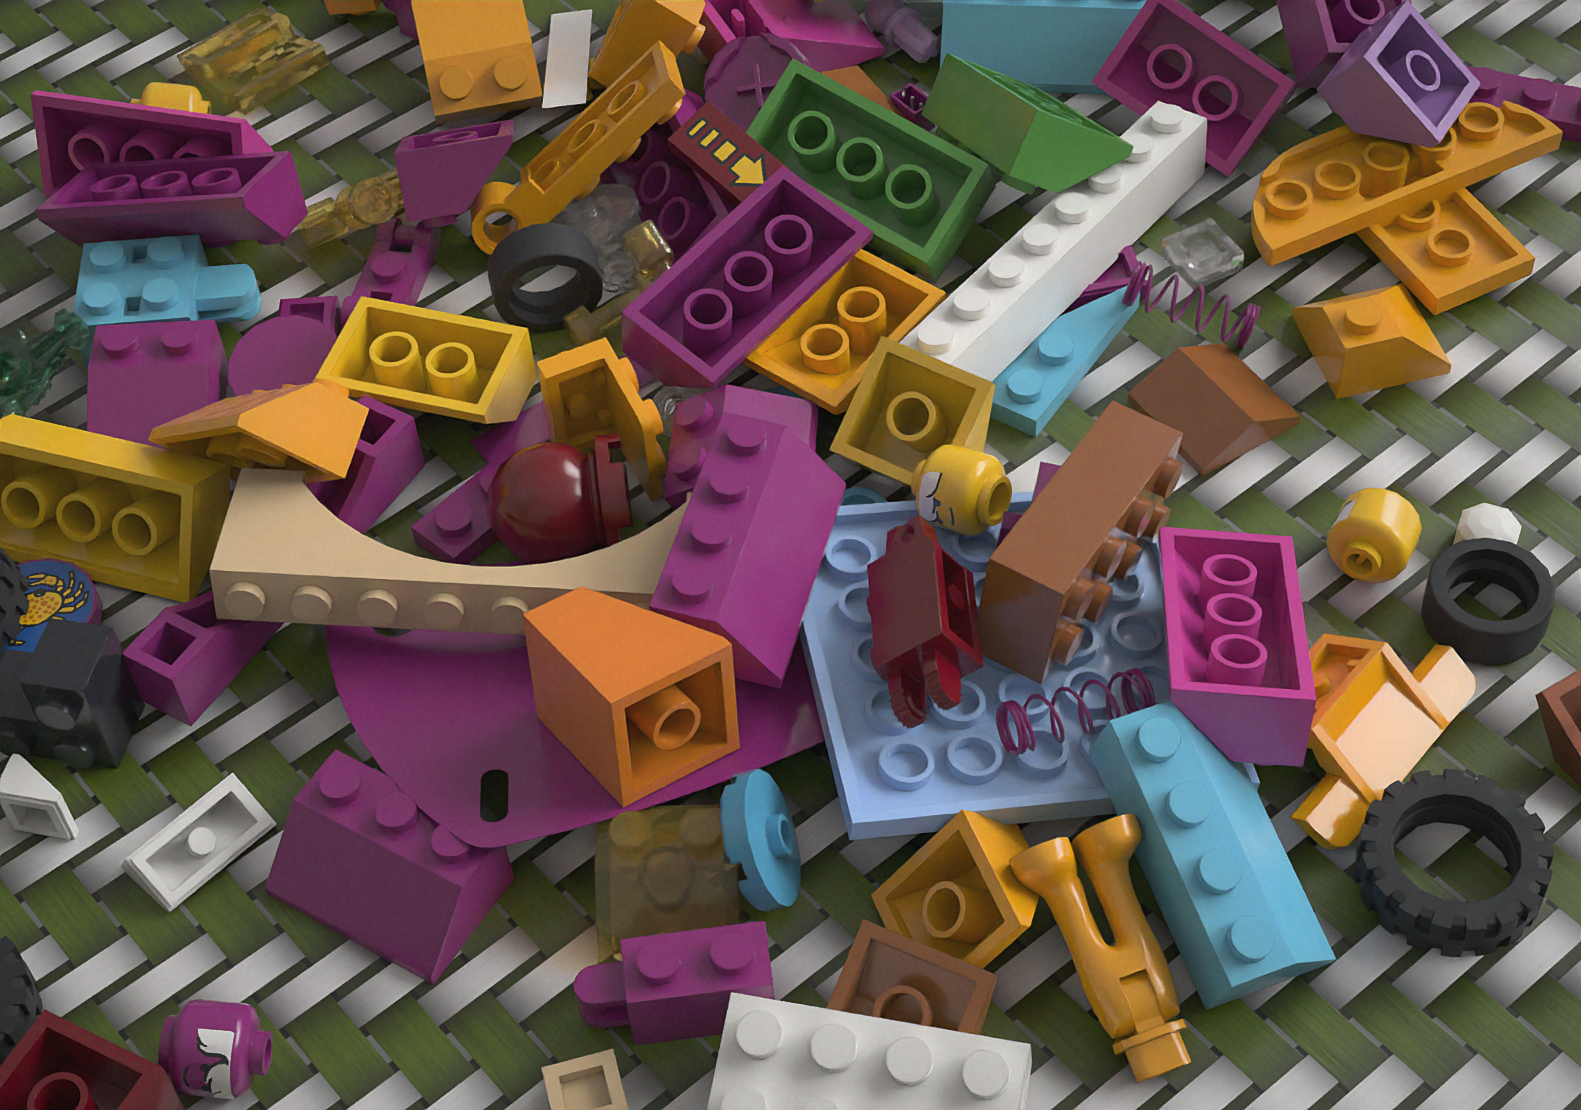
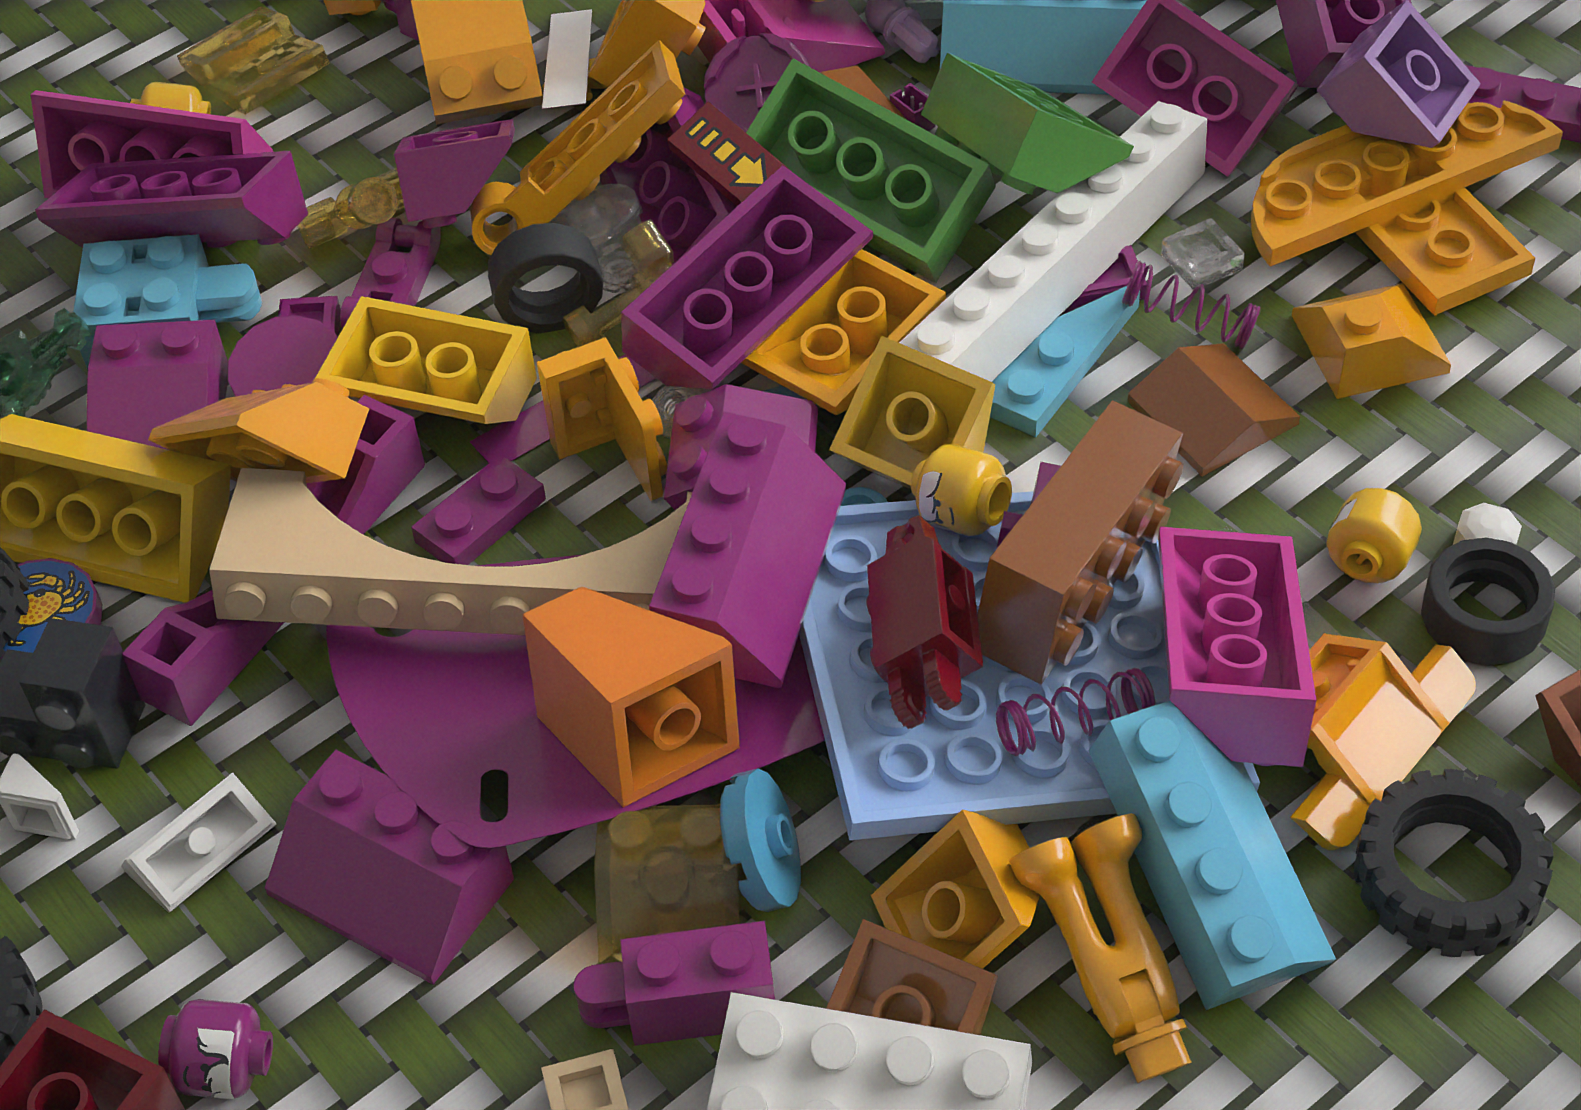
(558, 501): dark red tile -> none

